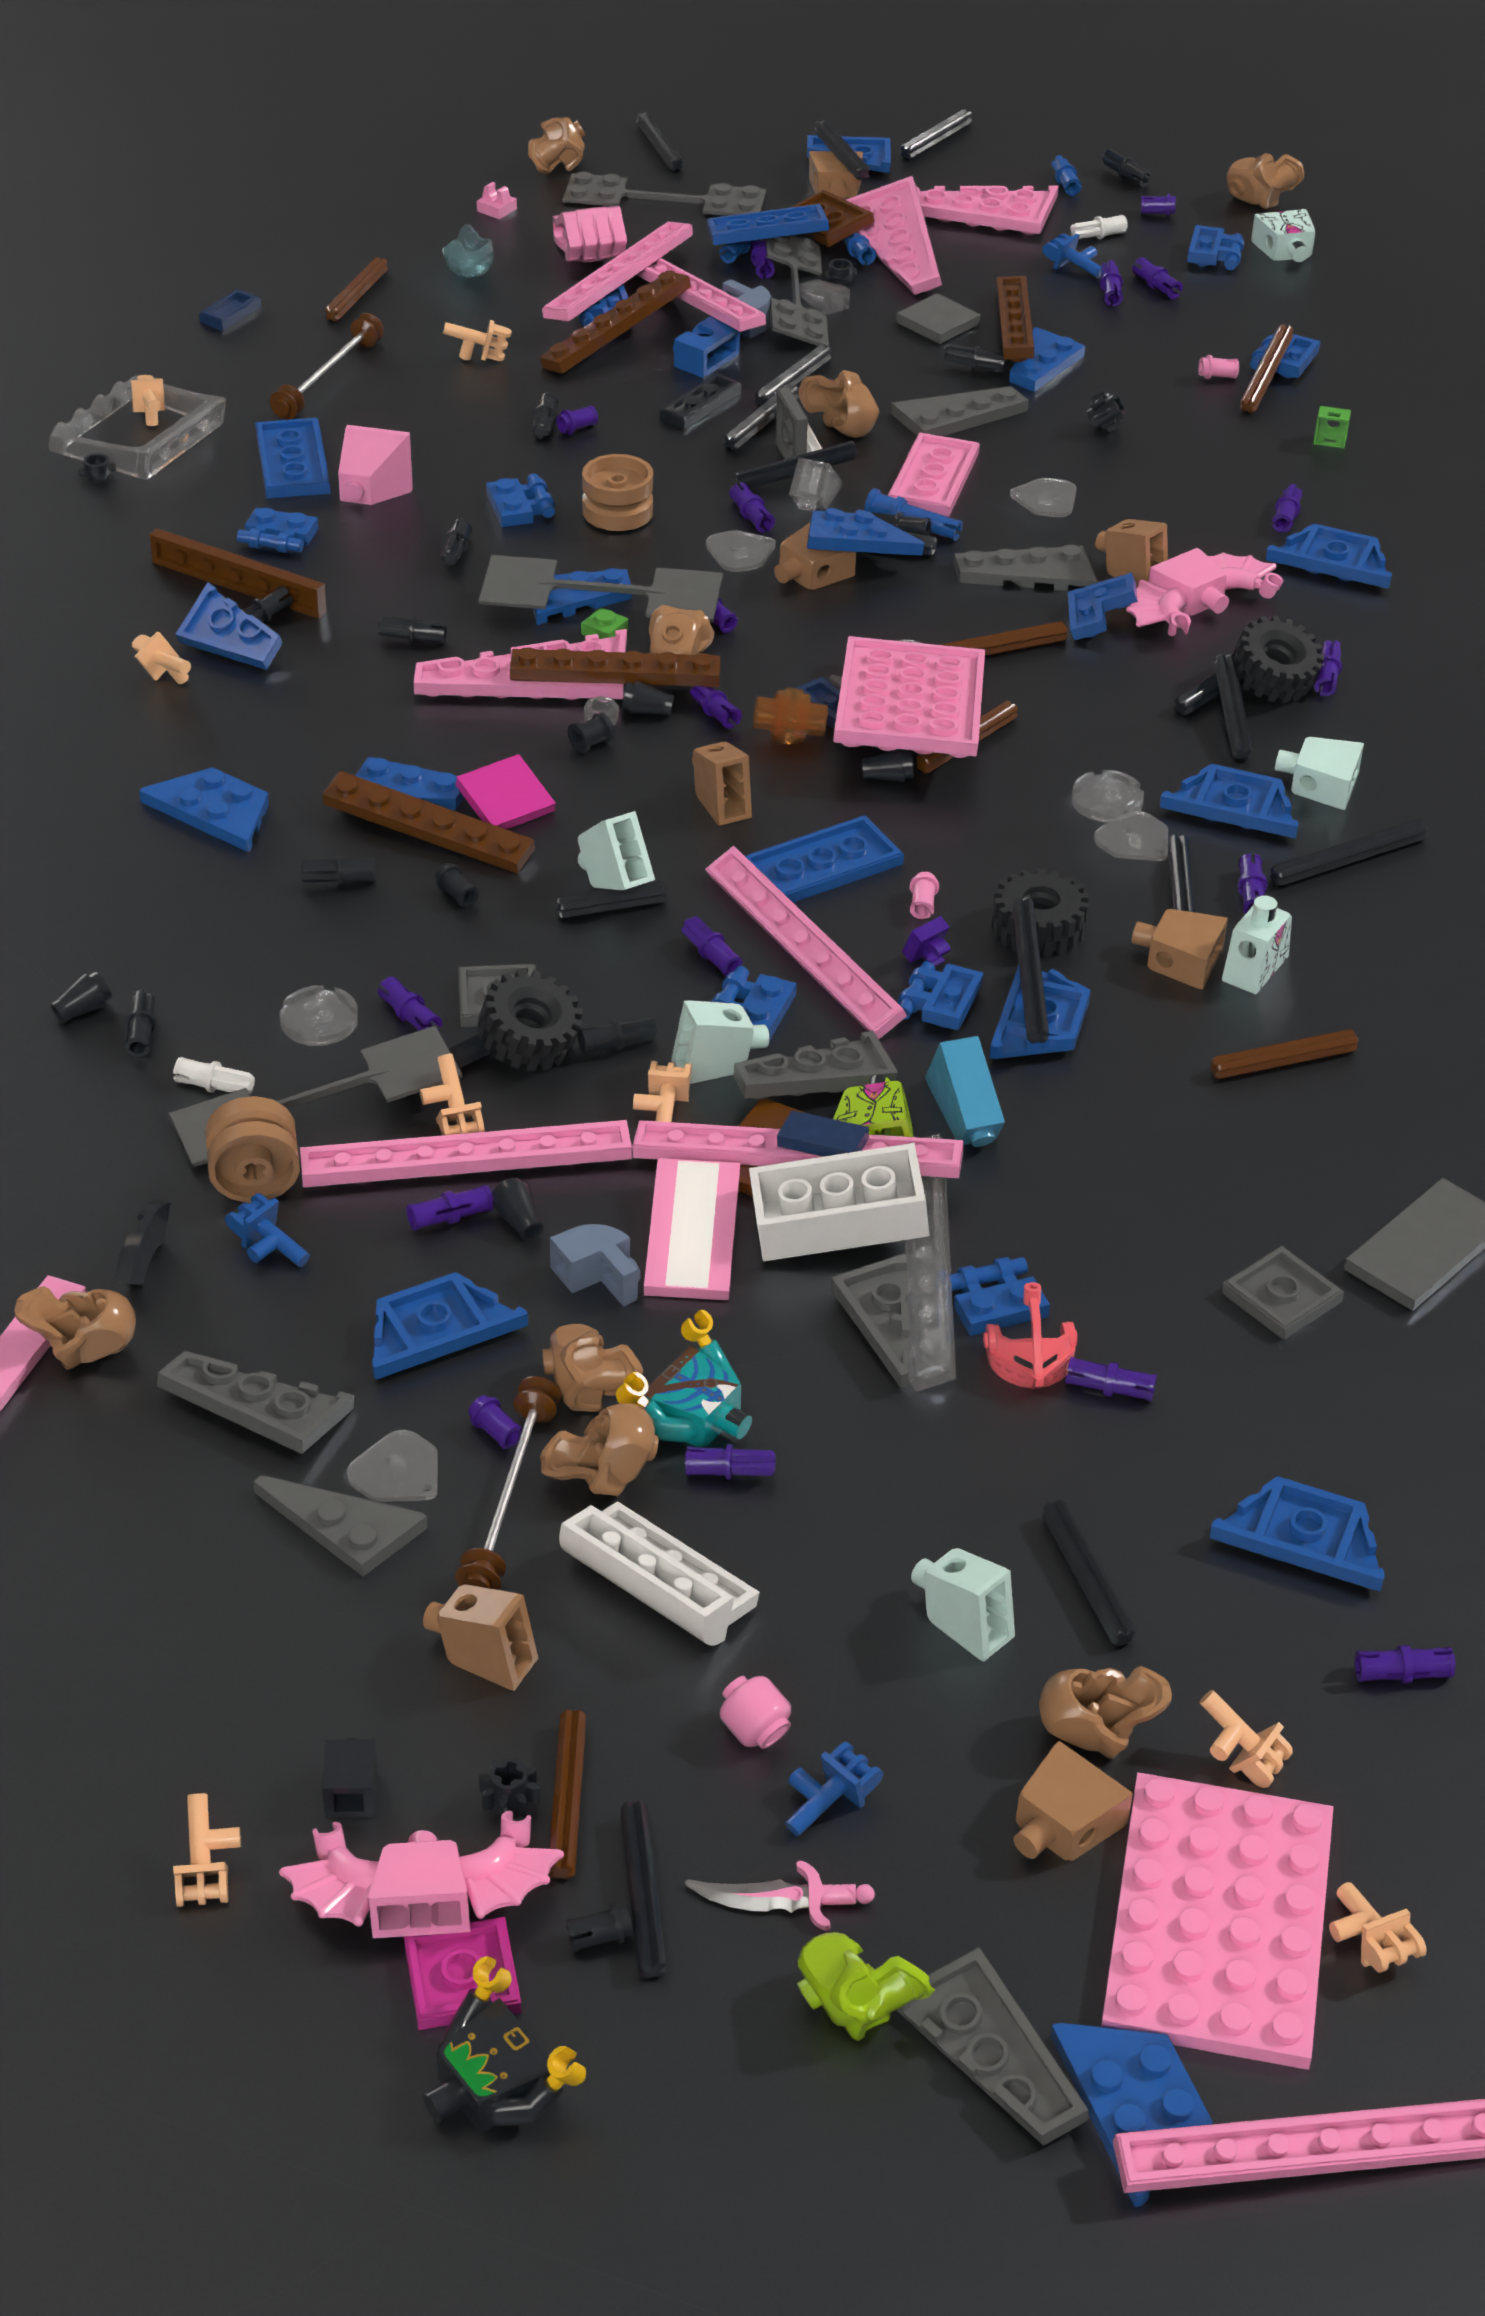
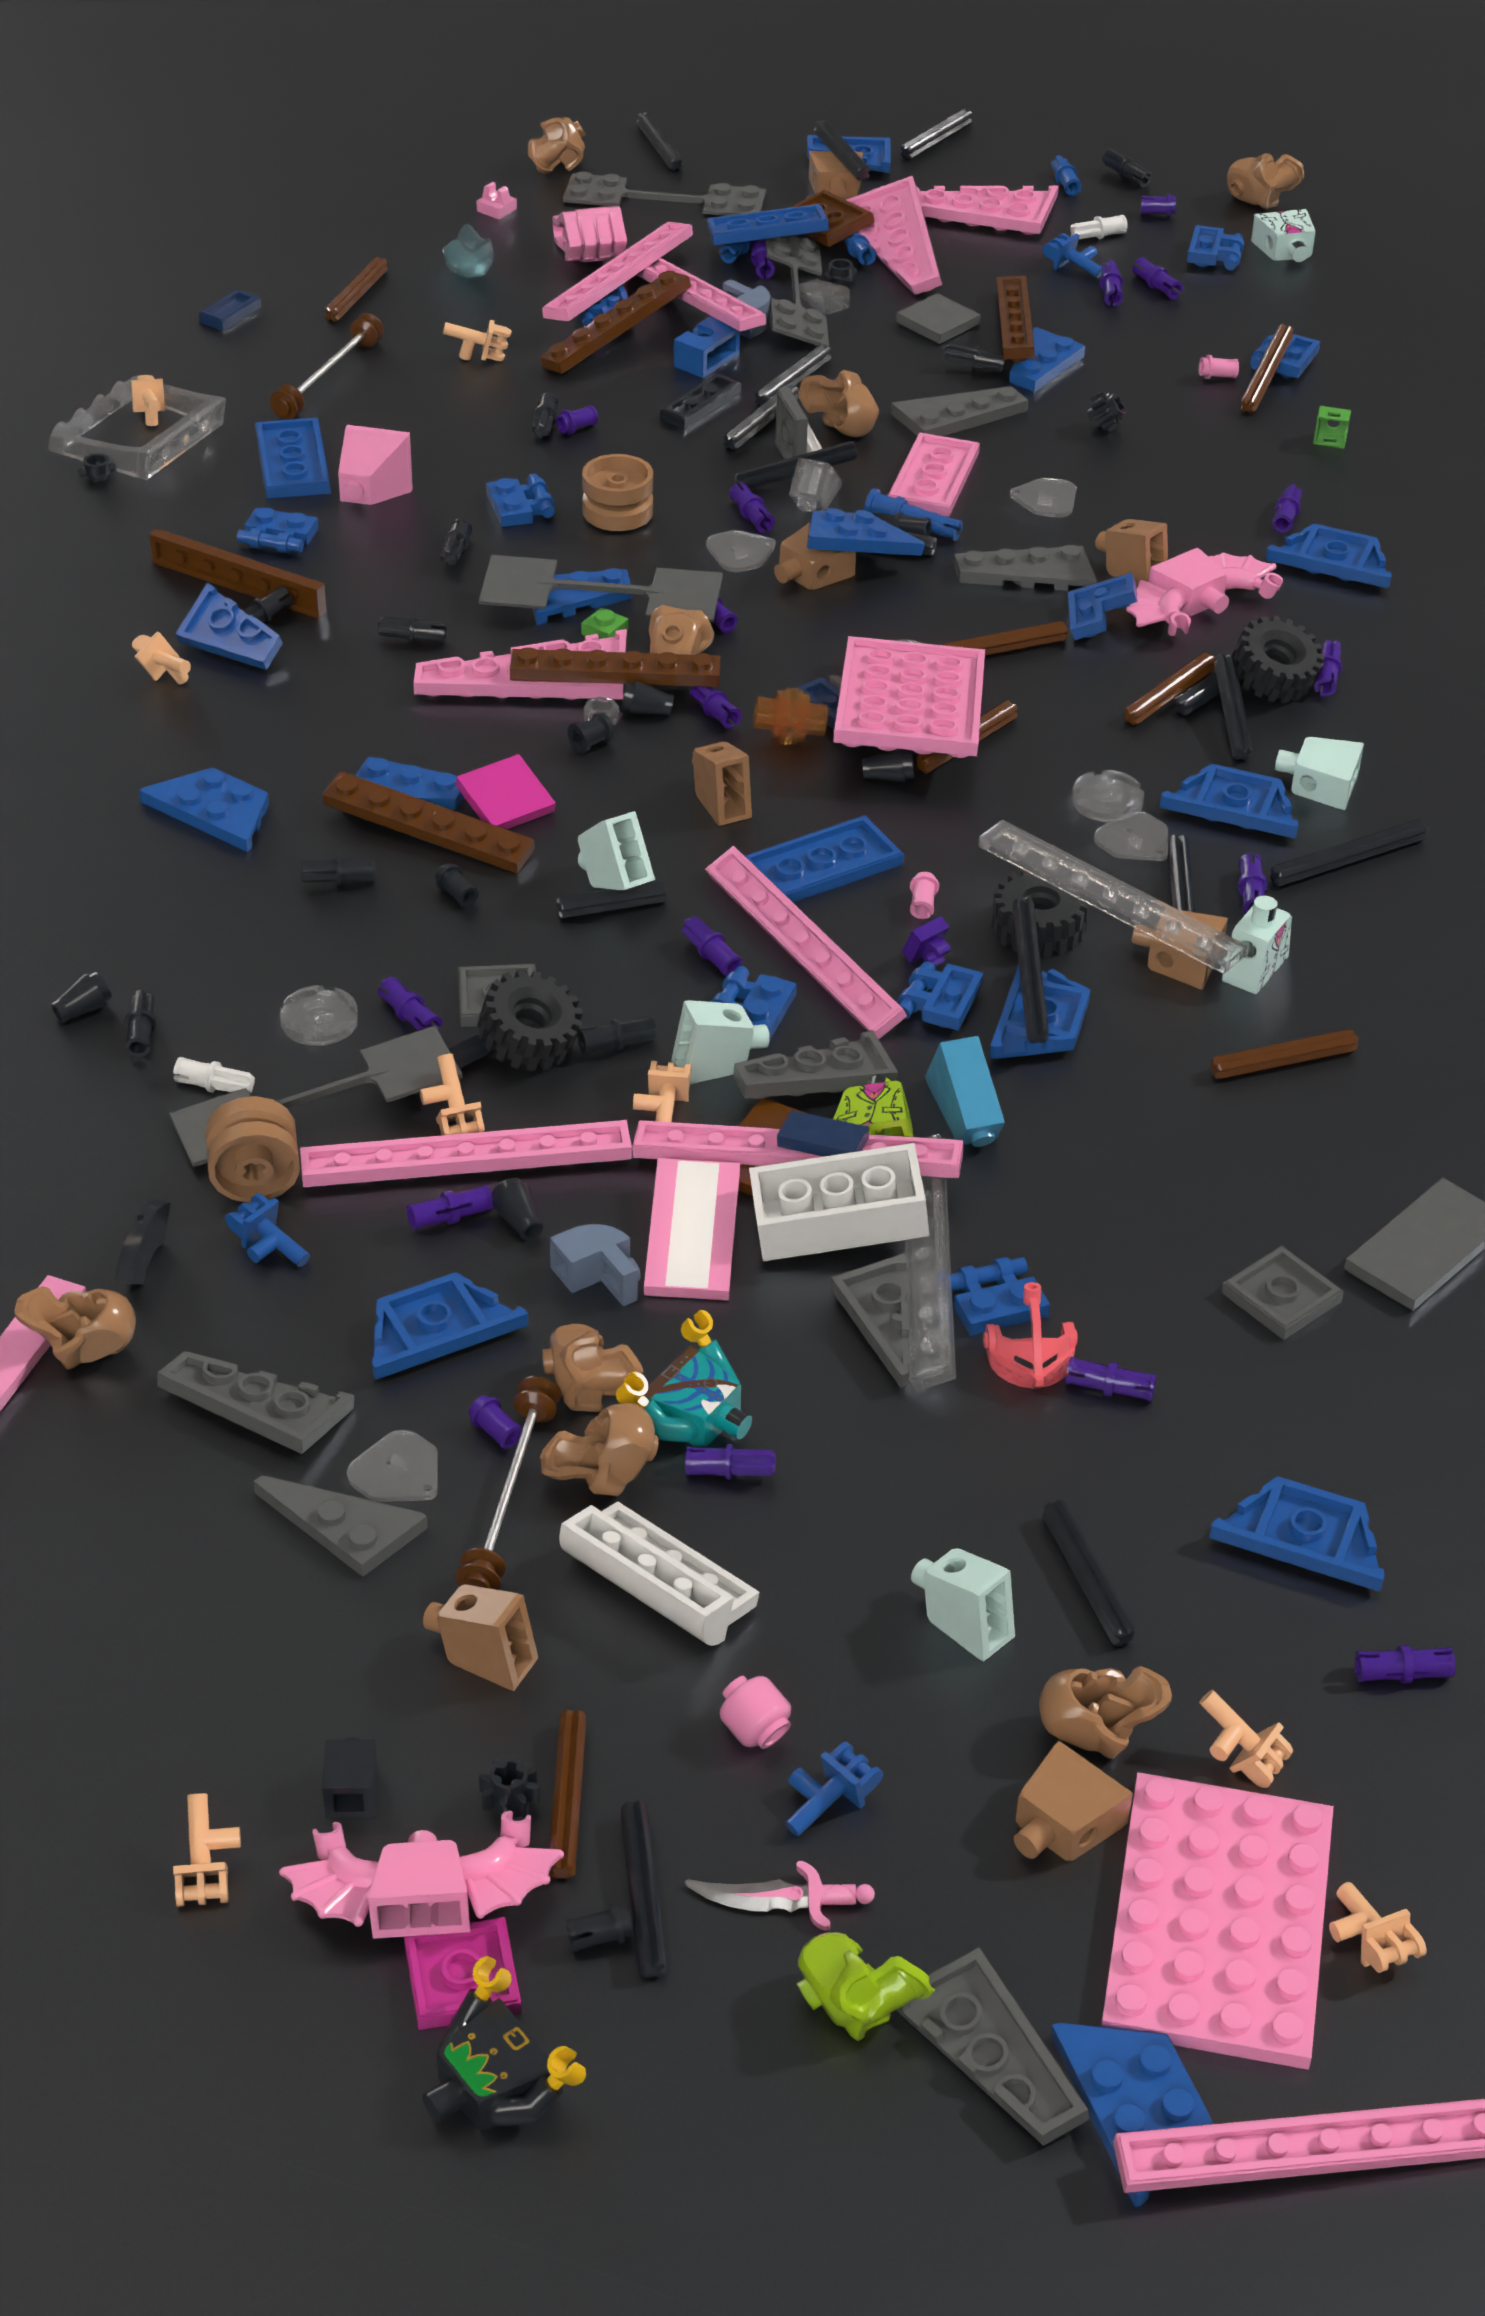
(1113, 896): none -> clear tile
(1169, 688): none -> reddish brown axle

